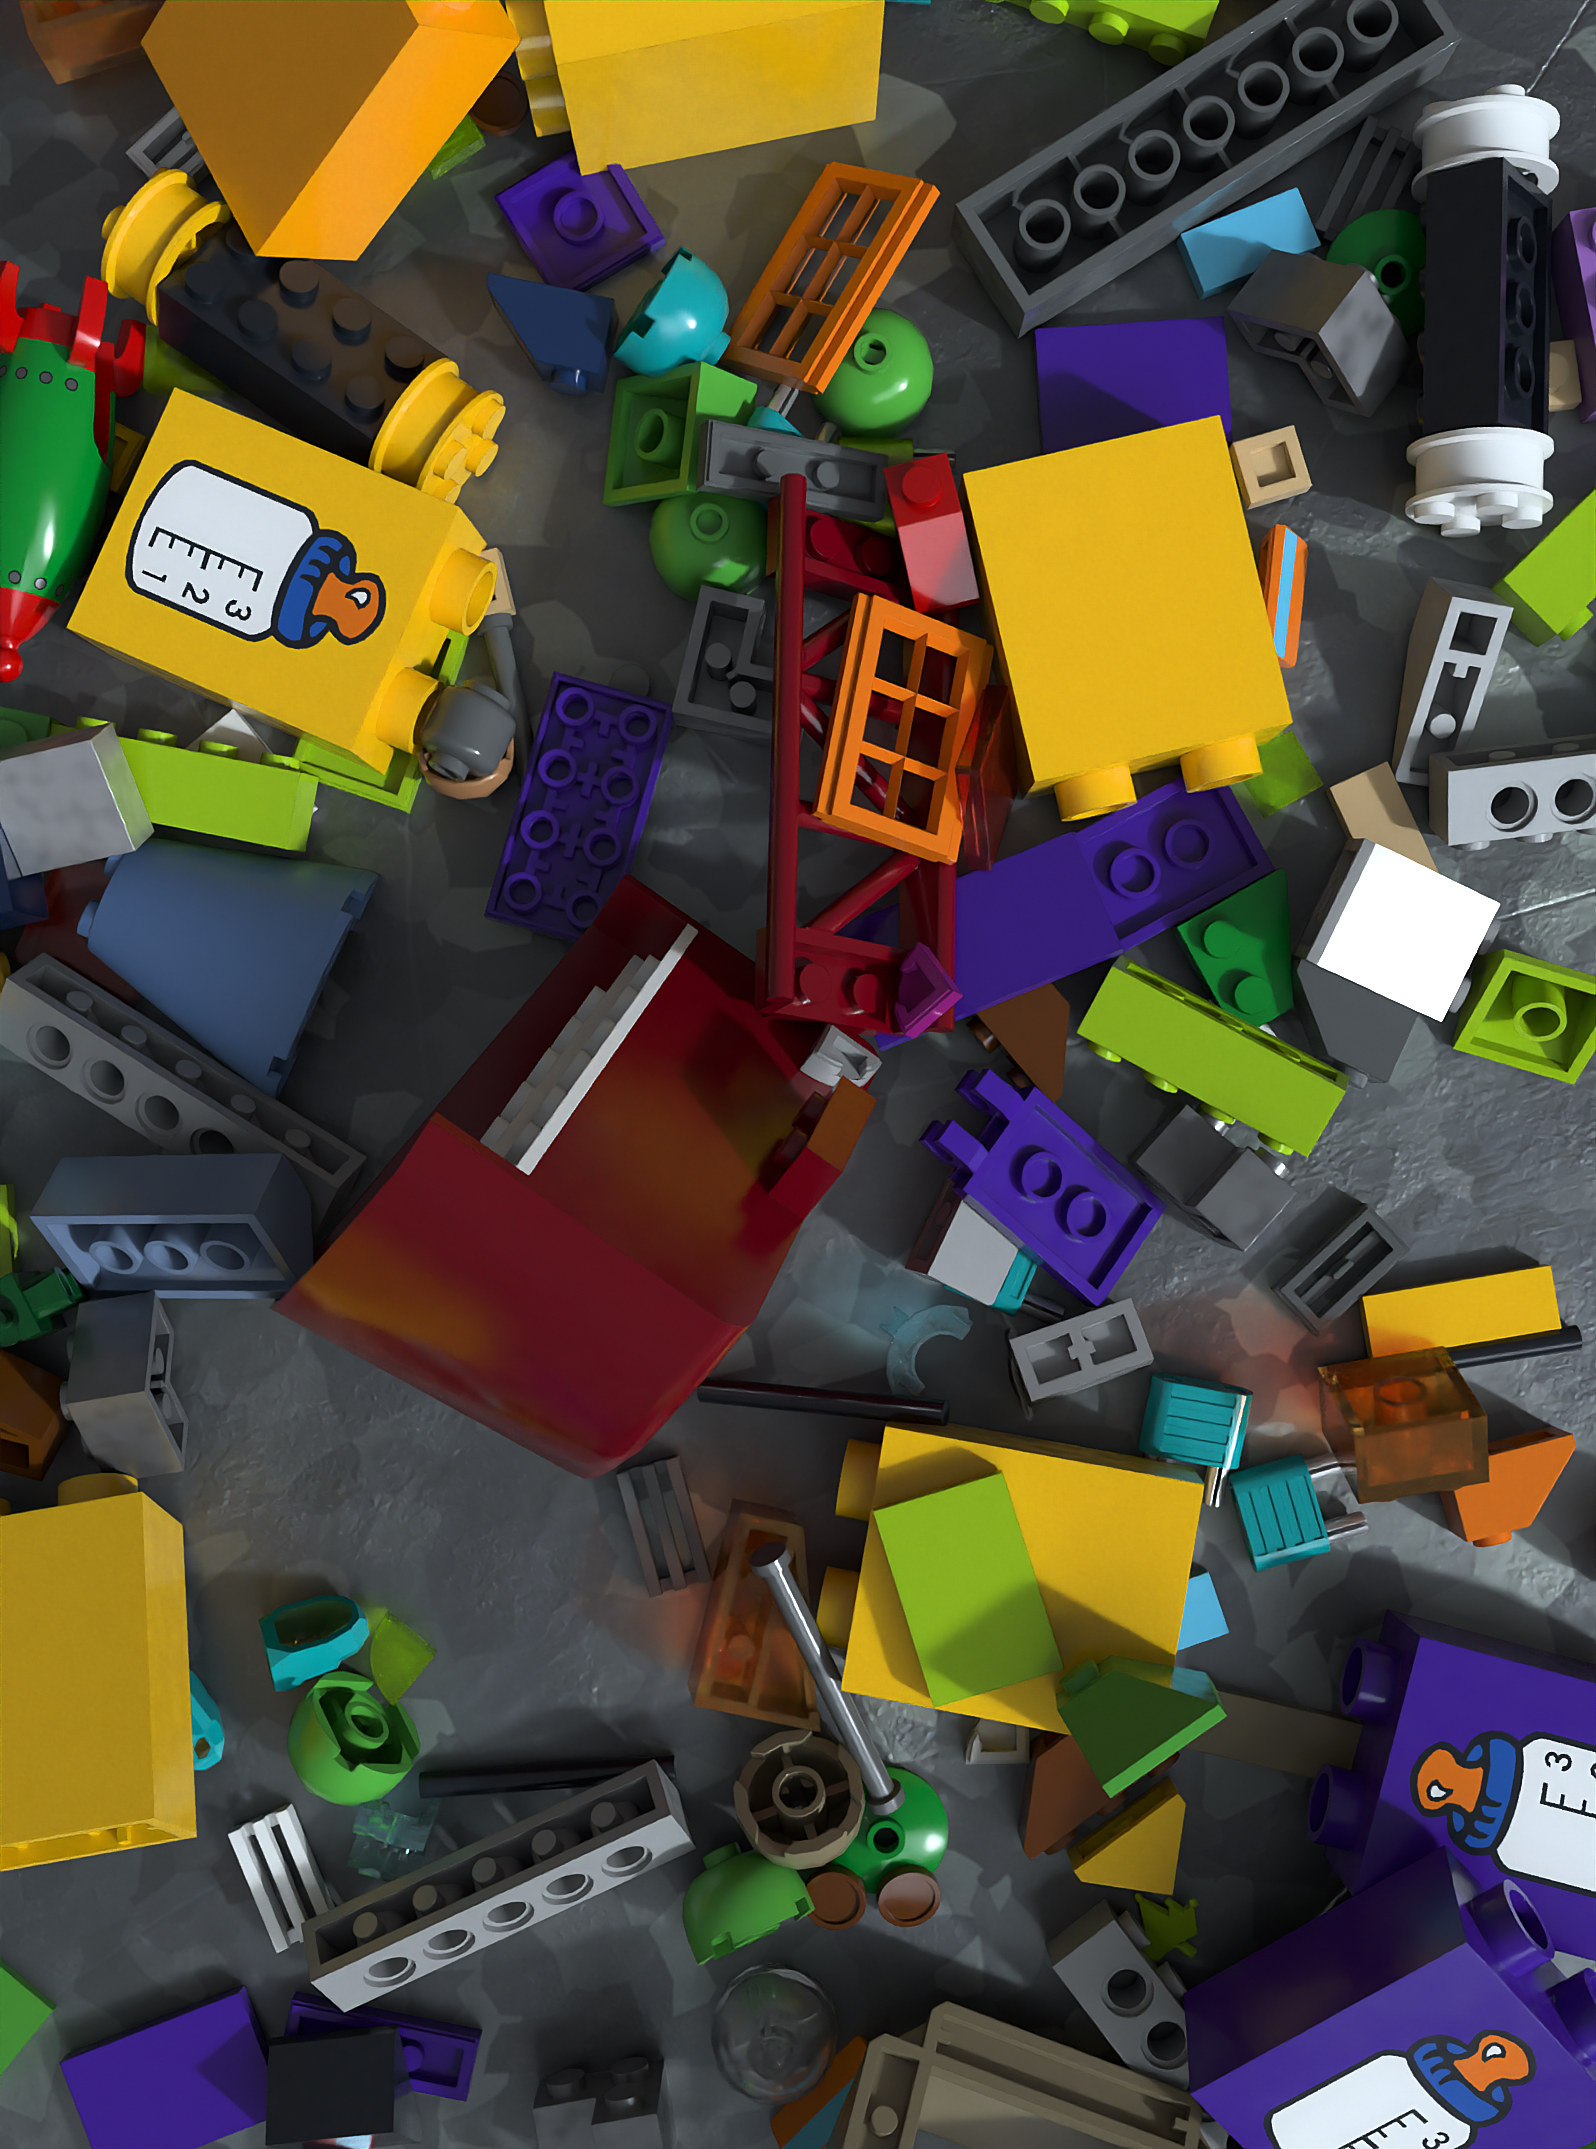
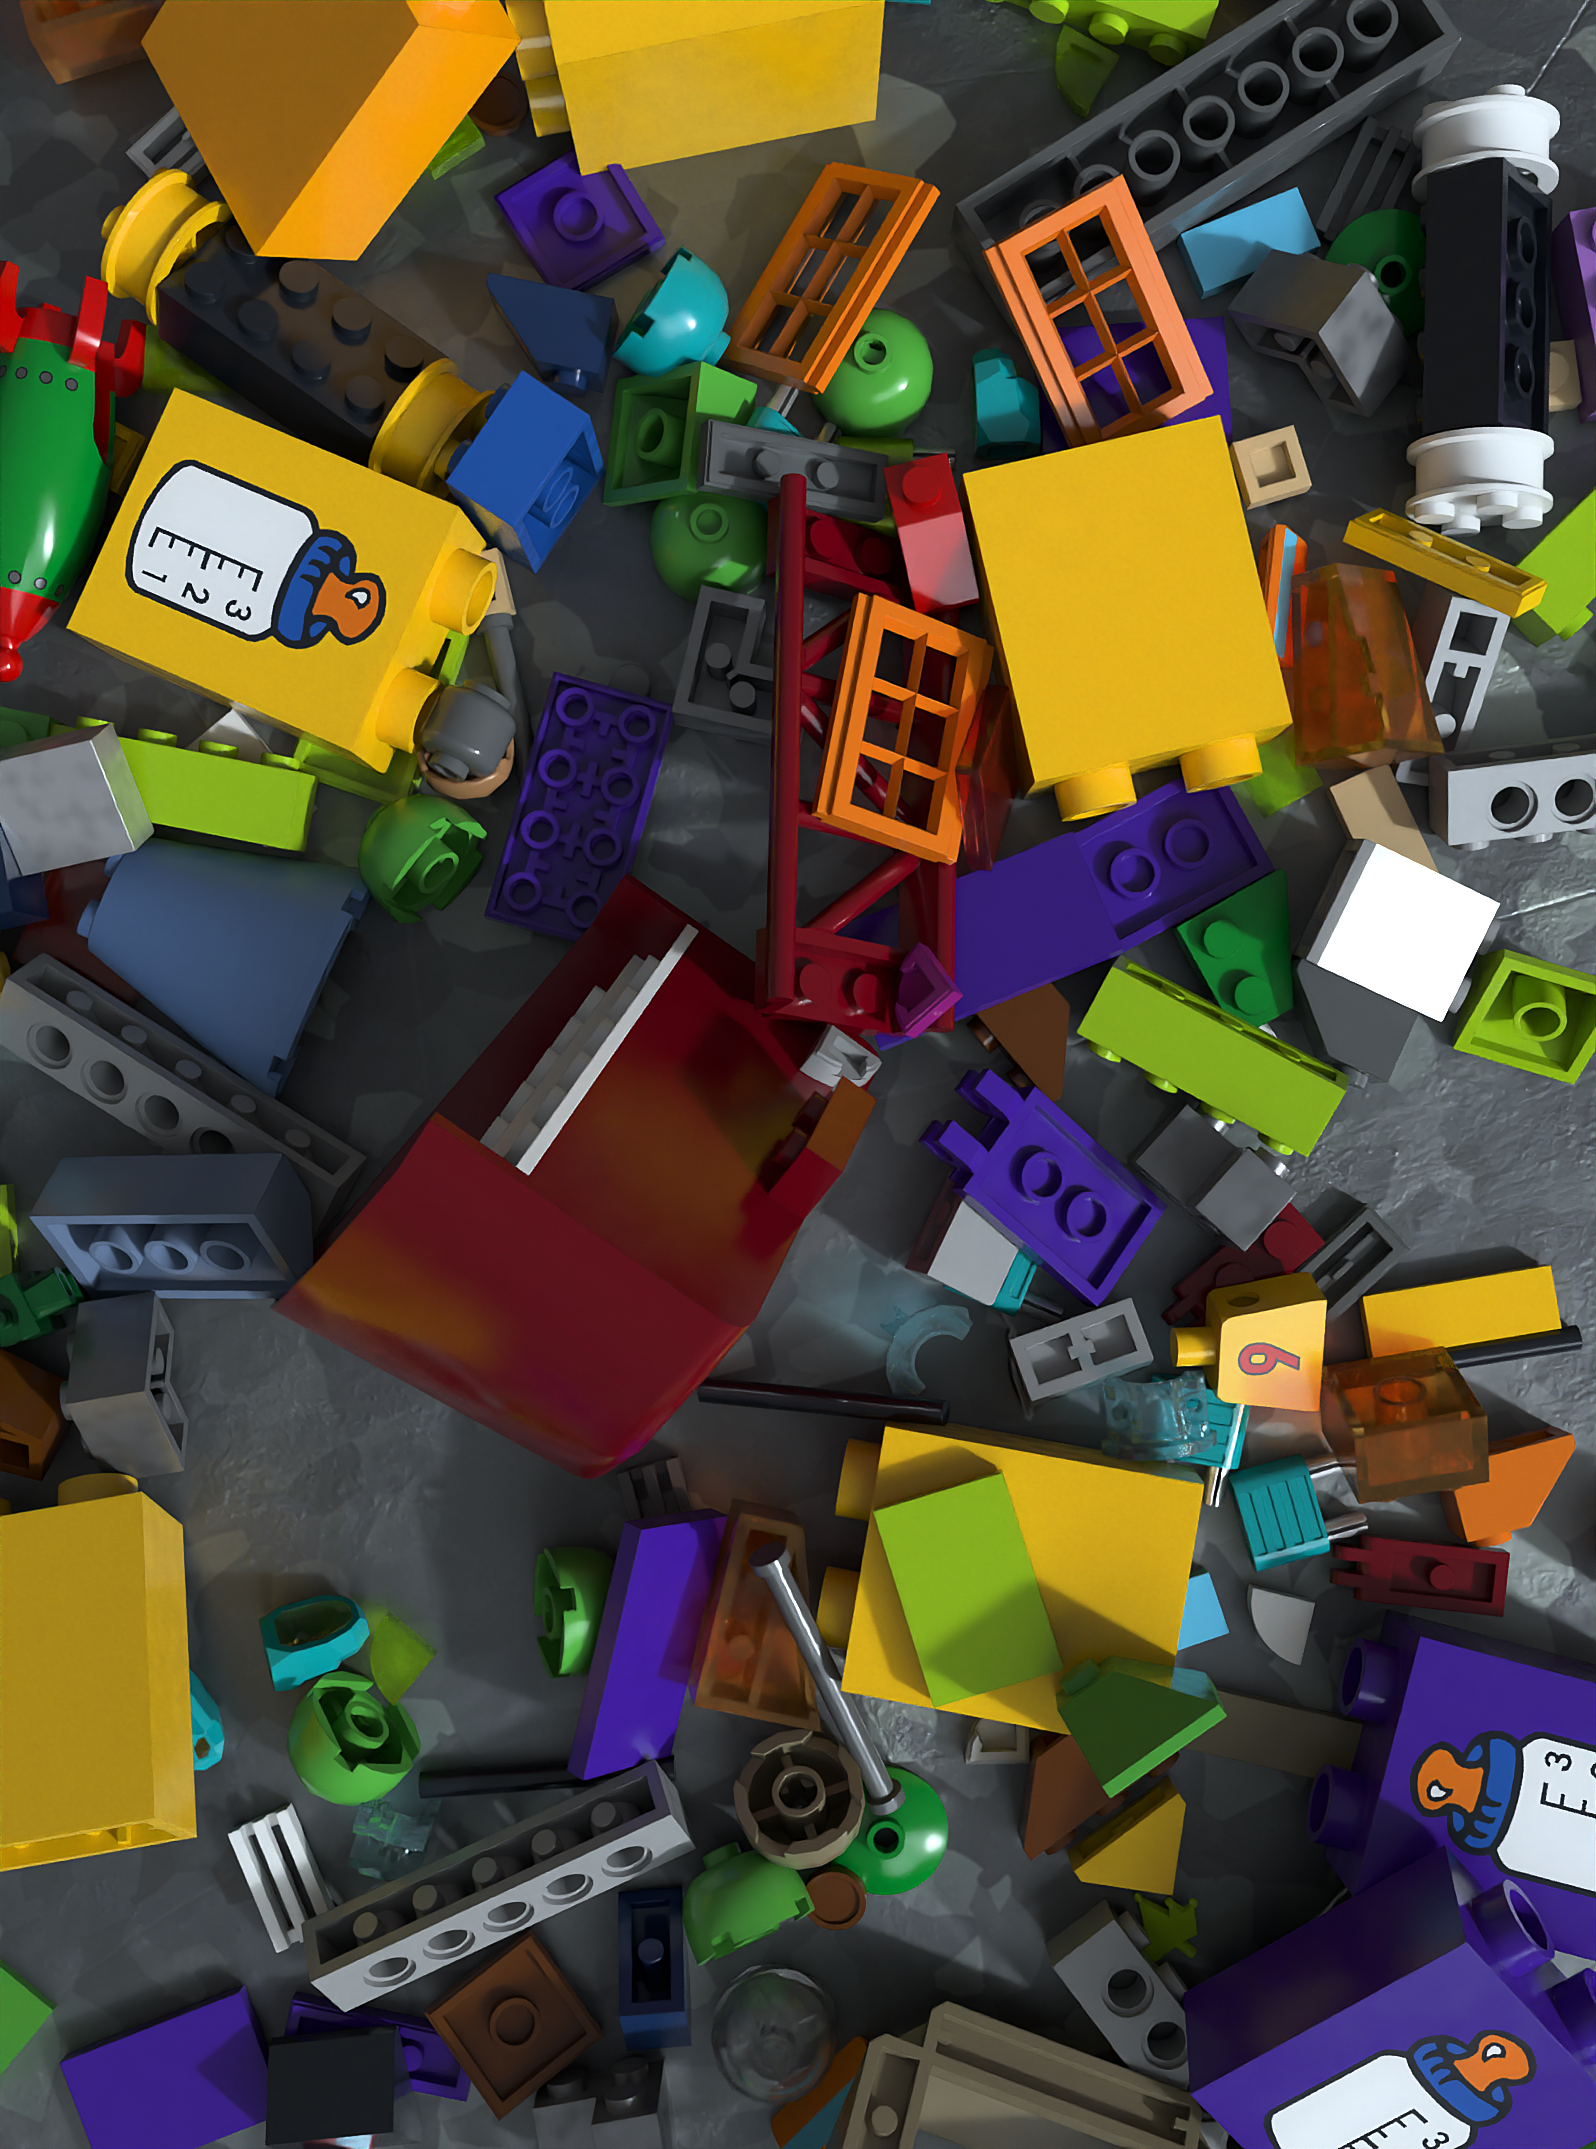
(419, 854): none -> bright green cylinder
(513, 2022): none -> reddish brown tile
(526, 470): none -> blue brick
(571, 1597): none -> bright green cylinder
(646, 1641): none -> dark purple tile
(653, 1970): none -> dark blue slope
(908, 1896): reddish brown piece -> none
(1002, 408): none -> teal rock
(1081, 69): none -> clear neon green tile
(1151, 293): none -> orange piece
(1157, 1418): none -> clear light blue piece
(1260, 1342): none -> yellow torso
(1273, 1254): none -> dark red hinge
(1281, 1620): none -> white tile
(1356, 673): none -> clear orange wedge
(1425, 1573): none -> dark red hinge
(1446, 562): none -> yellow tile

